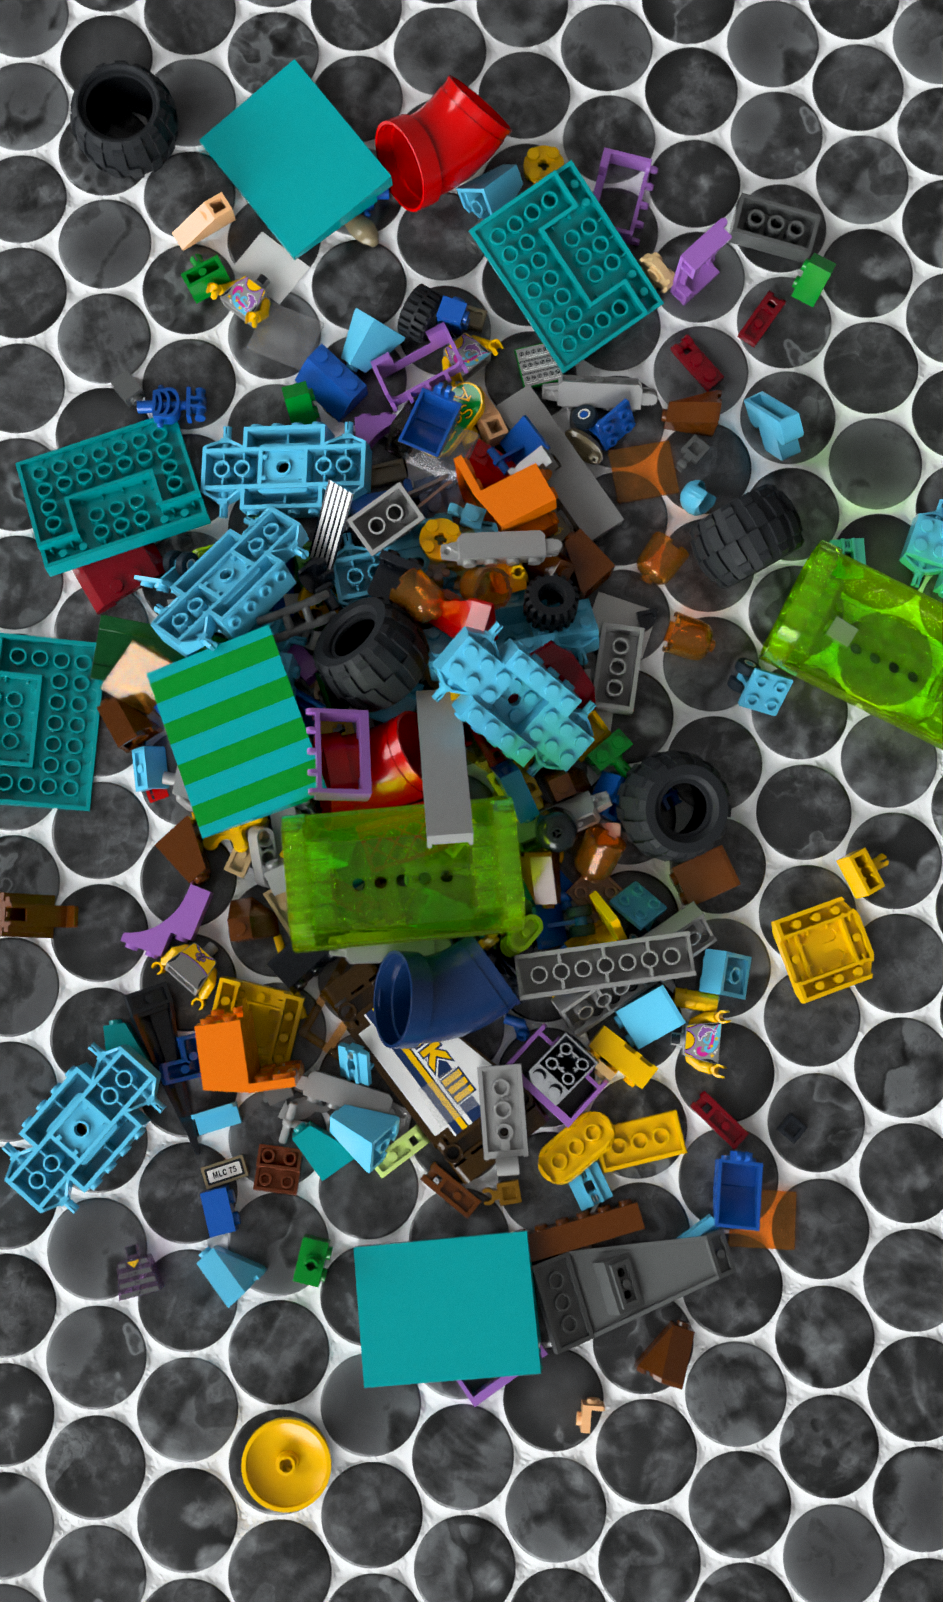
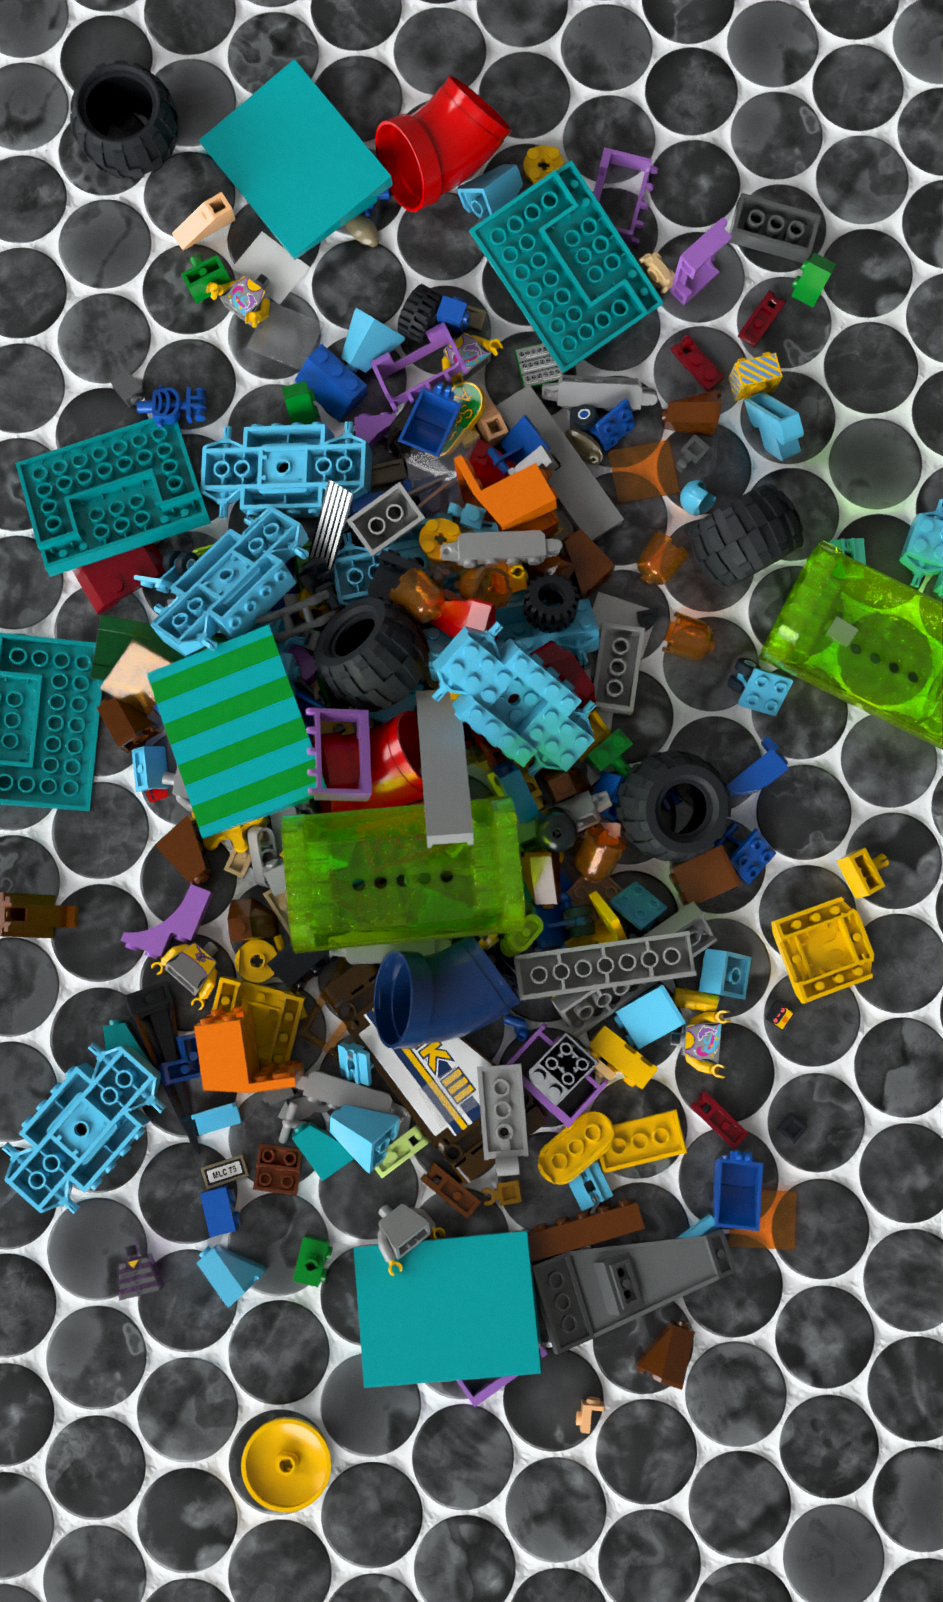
(248, 969): none -> yellow plate
(402, 1231): none -> light grey torso
(750, 854): none -> blue plate
(755, 375): none -> yellow container
(760, 773): none -> blue piece
(779, 1015): none -> black tile

